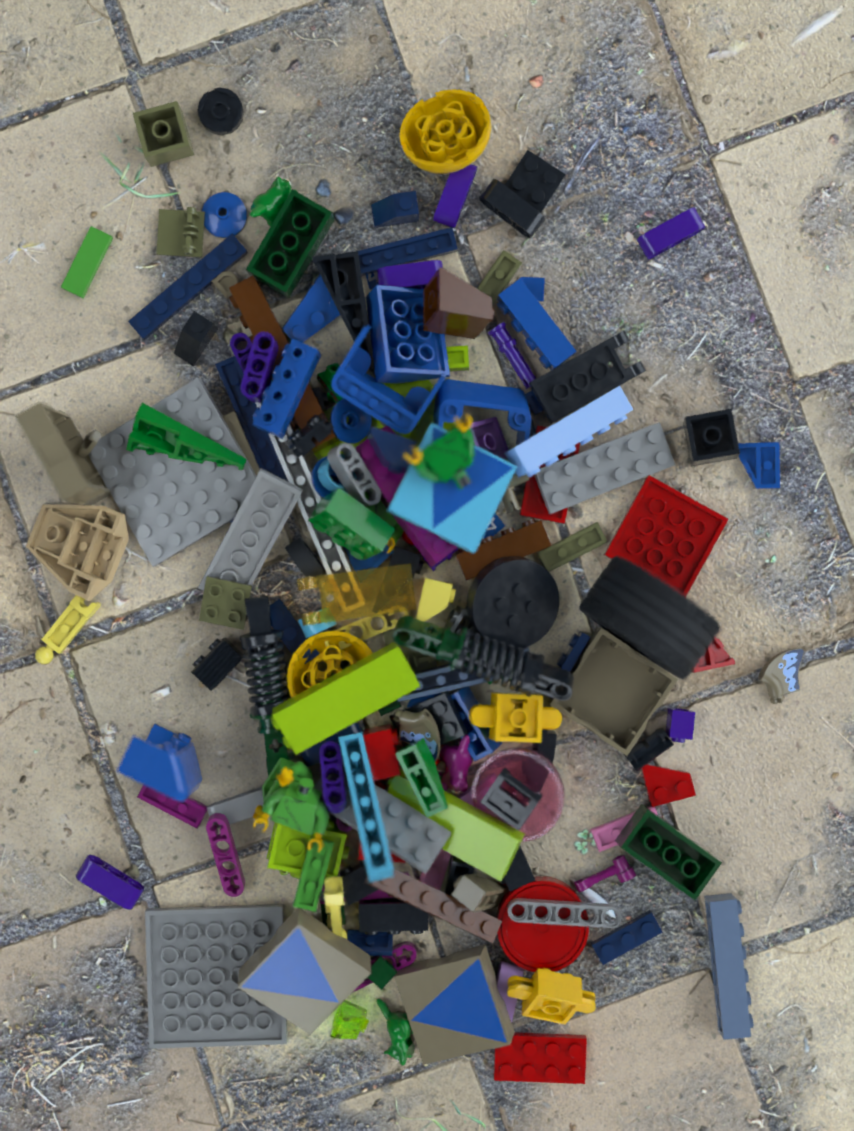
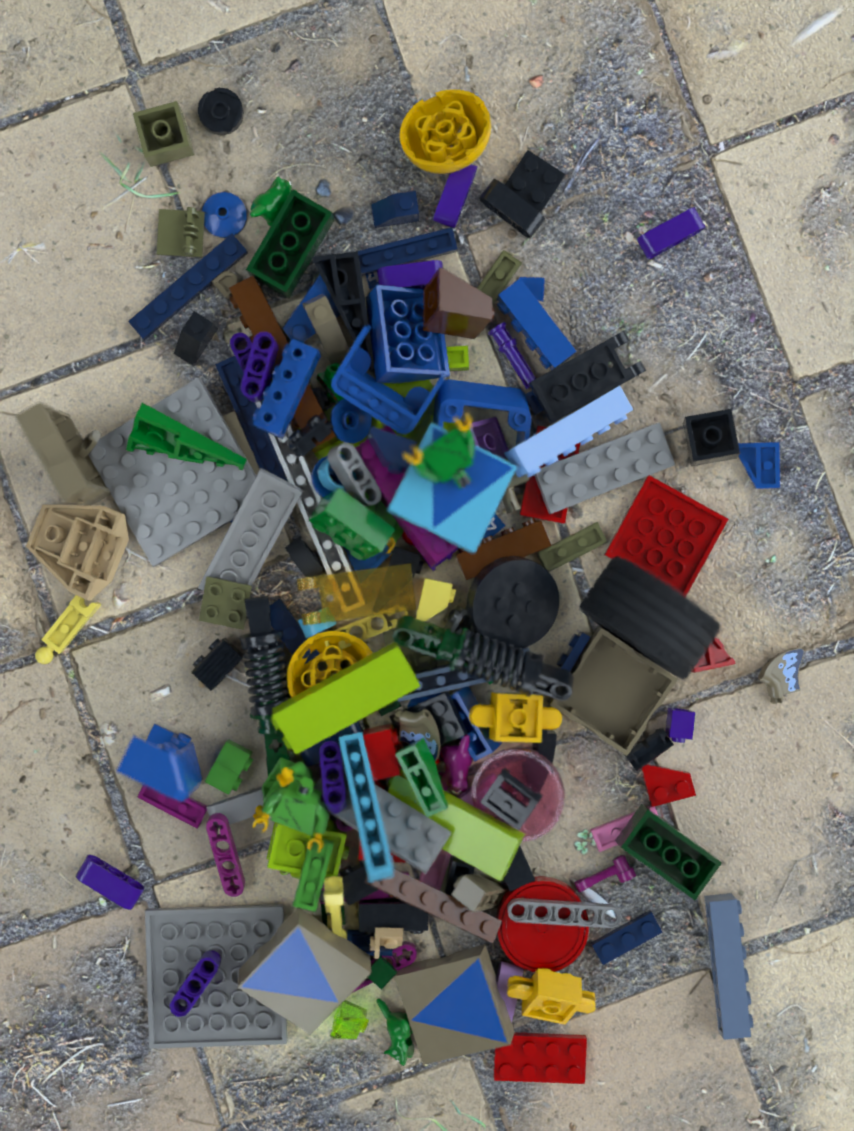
(87, 262): bright green tile -> none
(188, 991): none -> dark purple beam
(229, 766): none -> bright green brick
(326, 328): none -> dark tan slope
(386, 937): none -> tan bracket

